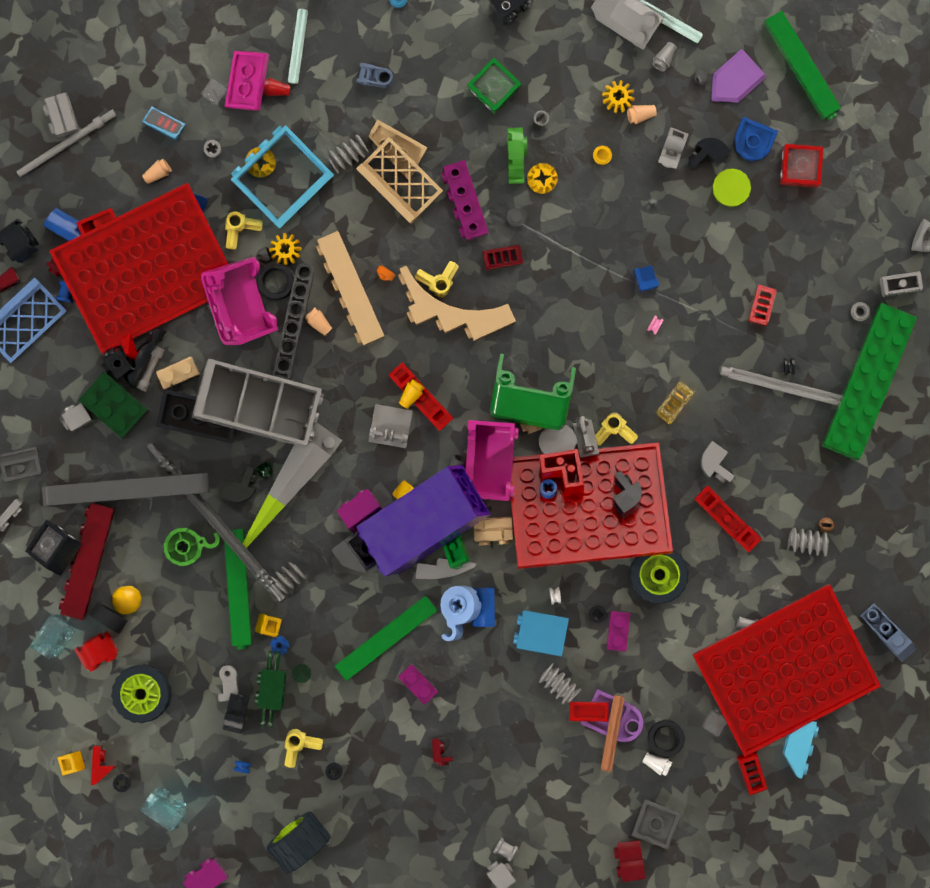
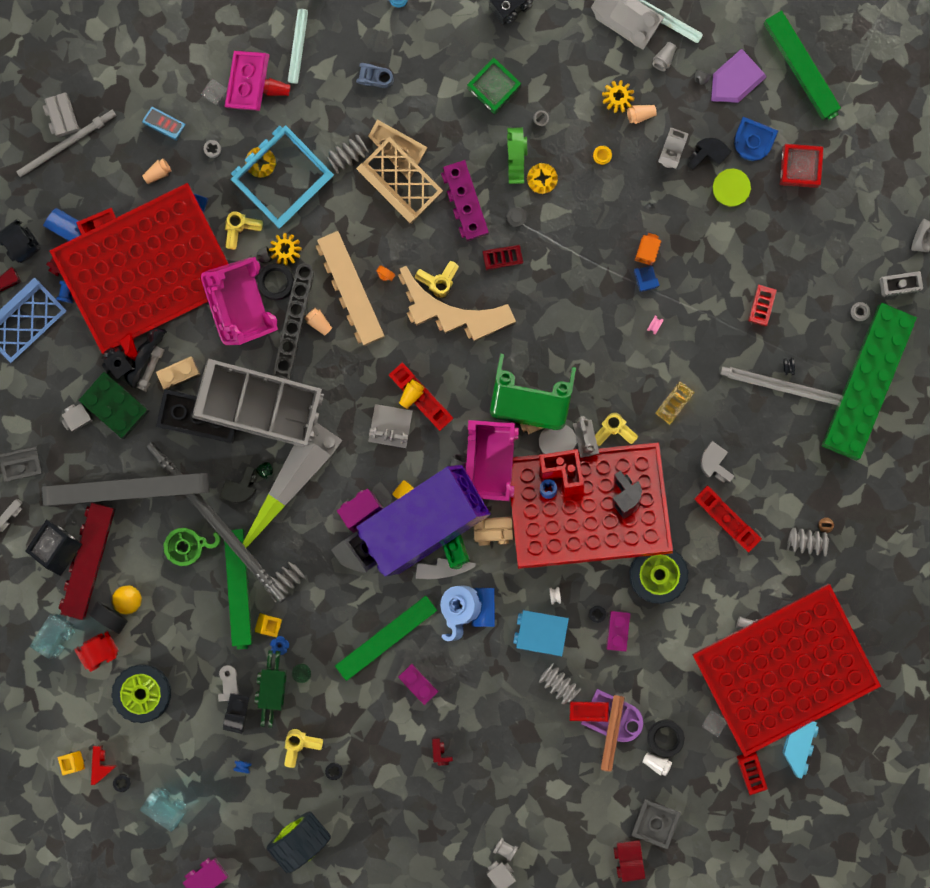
(648, 249): none -> orange brick
(888, 632): sand blue slope -> none

